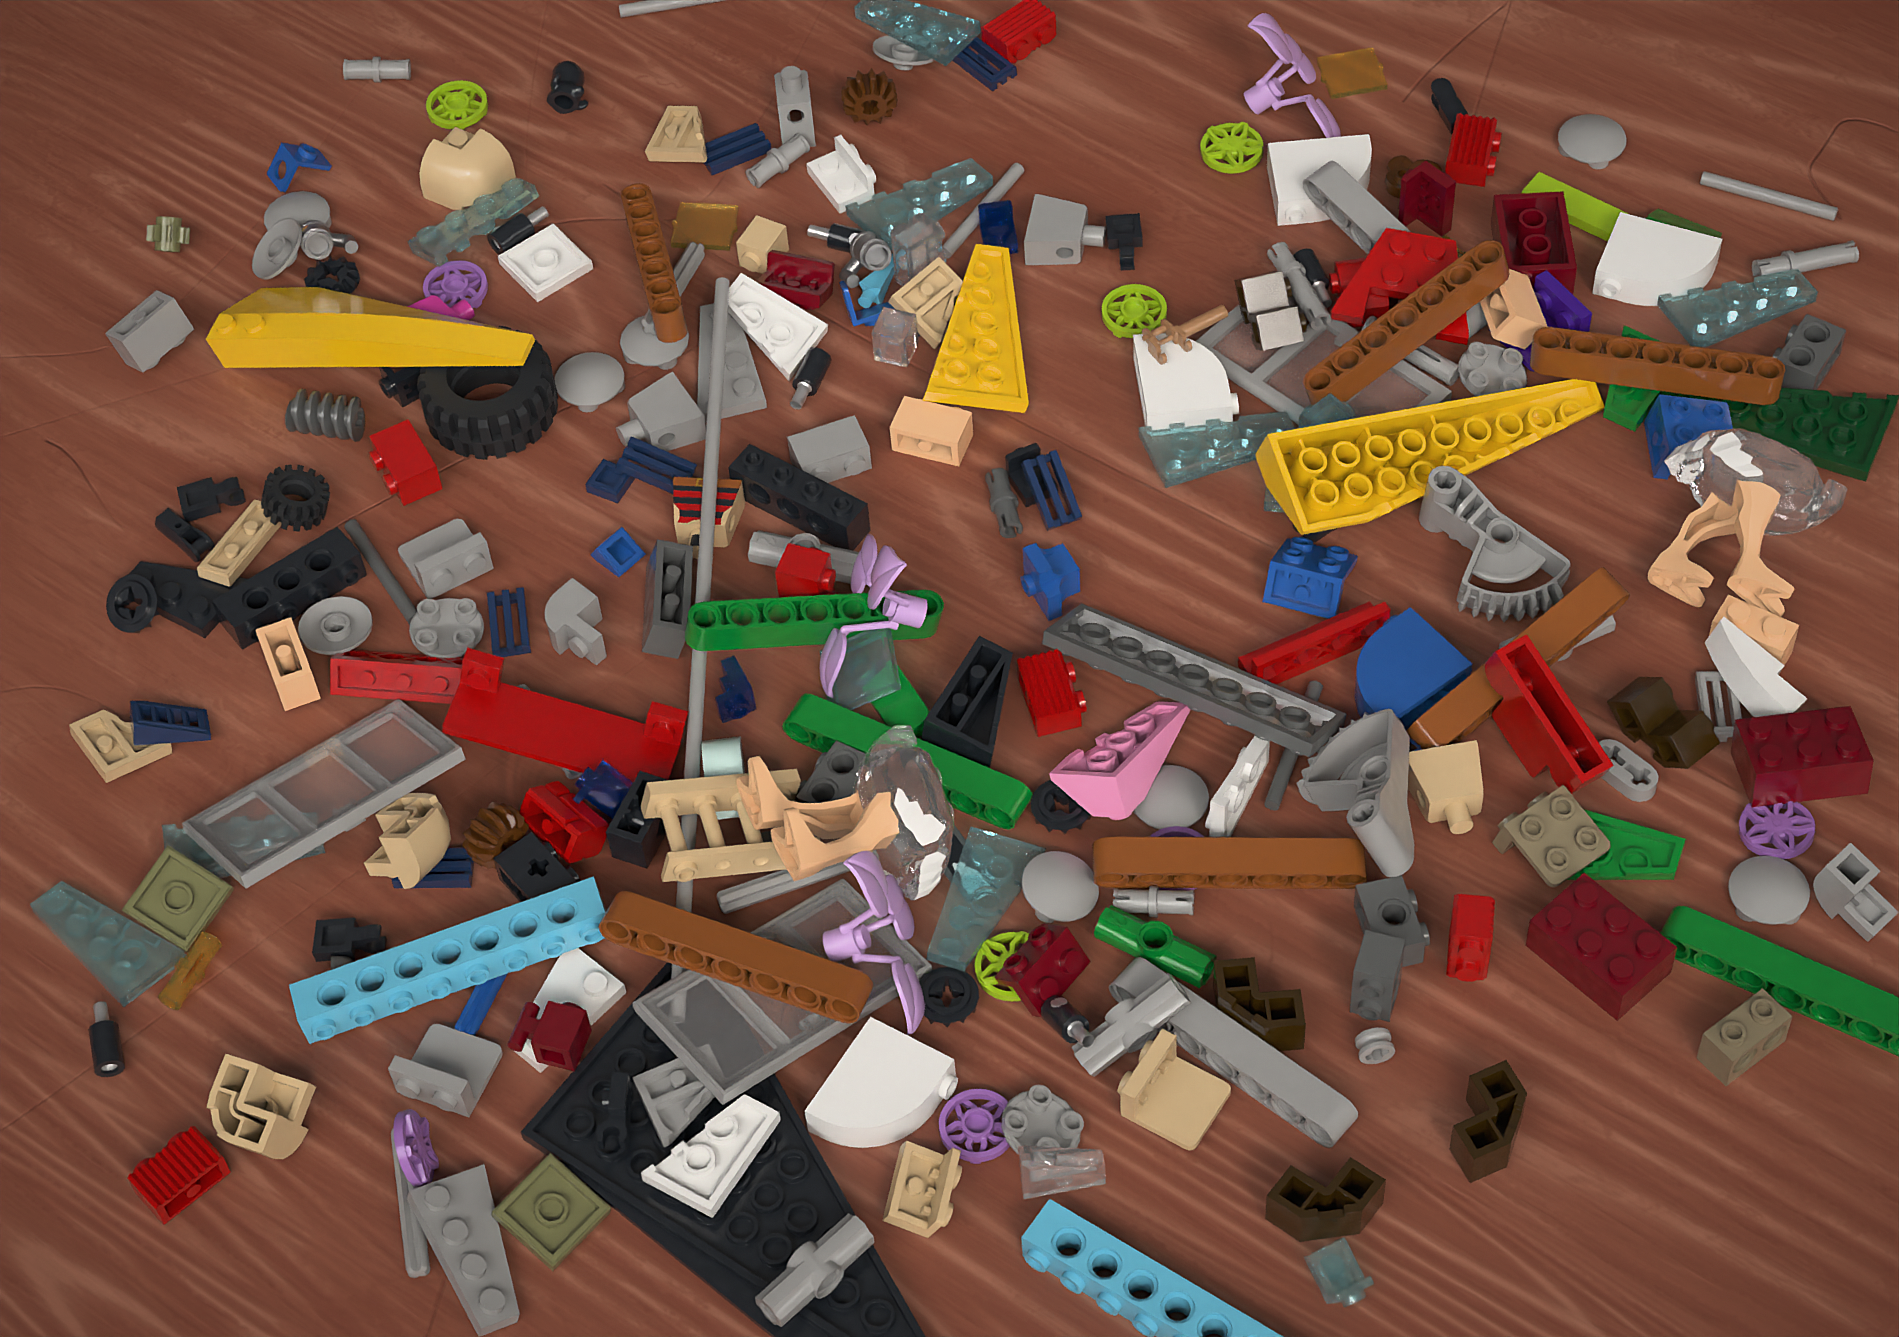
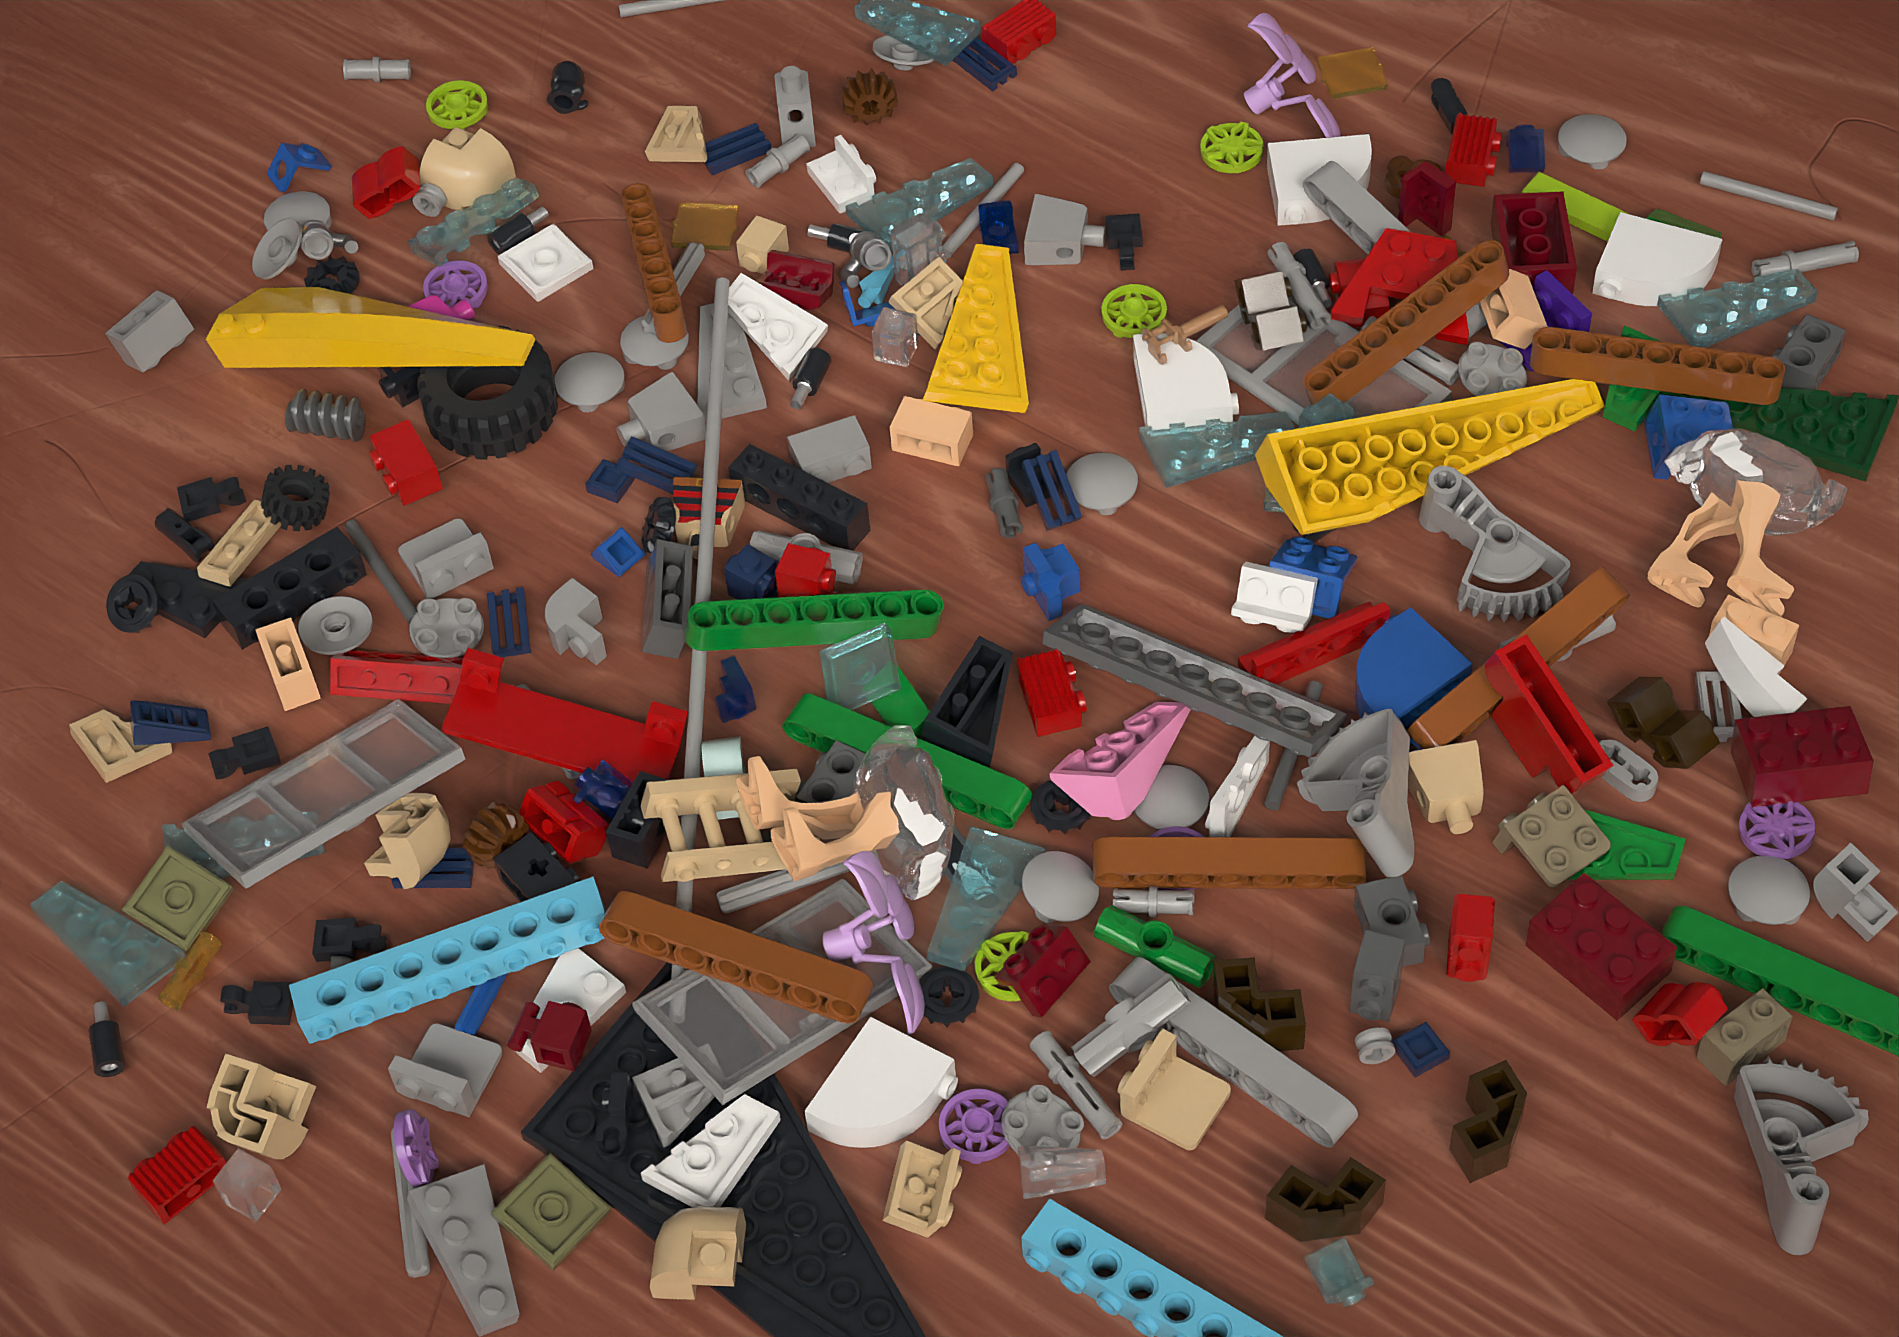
(168, 234): olive gear -> none
(247, 1184): none -> clear brick
(250, 752): none -> black plate
(265, 1004): none -> black plate
(385, 182): none -> red brick
(429, 200): none -> light grey bush
(659, 523): none -> black gear
(697, 1249): none -> tan brick
(751, 575): none -> dark blue brick
(814, 1270): light grey piece -> none
(900, 608): lavender plant -> none
(1067, 1021): black piece -> none
(1075, 1084): none -> light grey pin
(1102, 482): none -> light grey dish
(1275, 597): none -> white bracket
(1420, 1049): none -> dark blue tile
(1526, 149): none -> clear blue bracket
(1680, 1013): none -> red brick
(1790, 1138): none -> light grey arm

